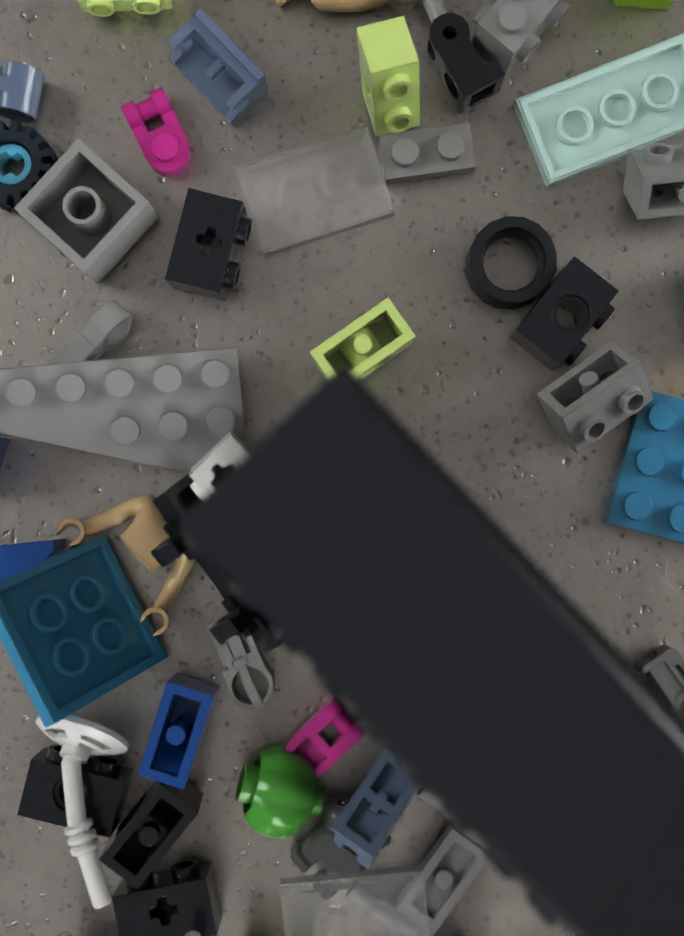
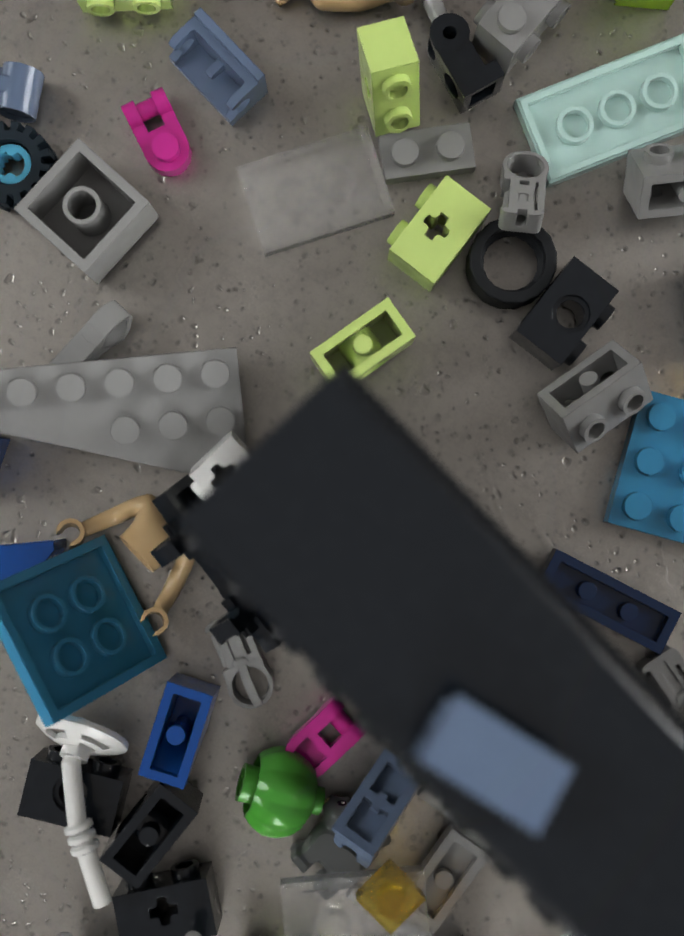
(201, 220): black brick -> none
(390, 896): none -> clear yellow plate
(451, 209): none -> yellowish green brick
(493, 762): none -> sand blue hinge
(523, 196): none -> light grey piece
(612, 601): none -> dark blue plate

